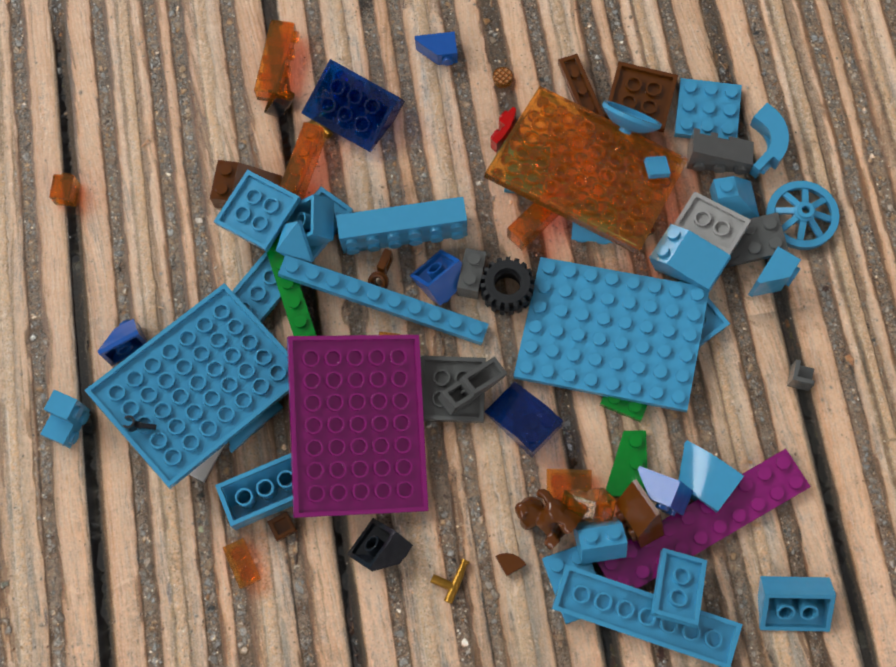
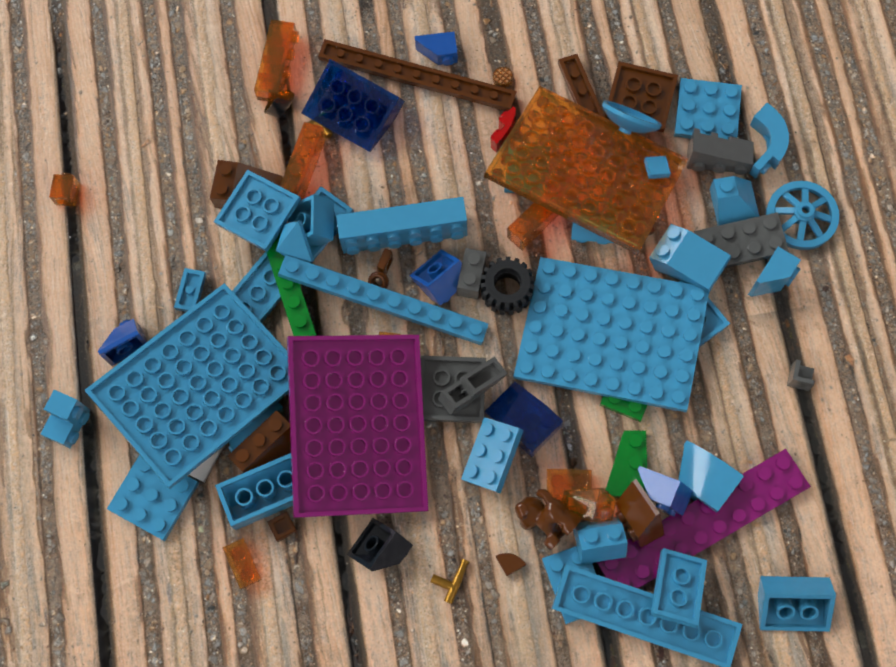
(135, 424): black hand -> none
(149, 502): none -> dark azure plate
(190, 289): none -> dark azure plate
(263, 445): none -> reddish brown slope
(418, 75): none -> reddish brown plate
(492, 455): none -> dark azure plate
(713, 222): light grey plate -> none

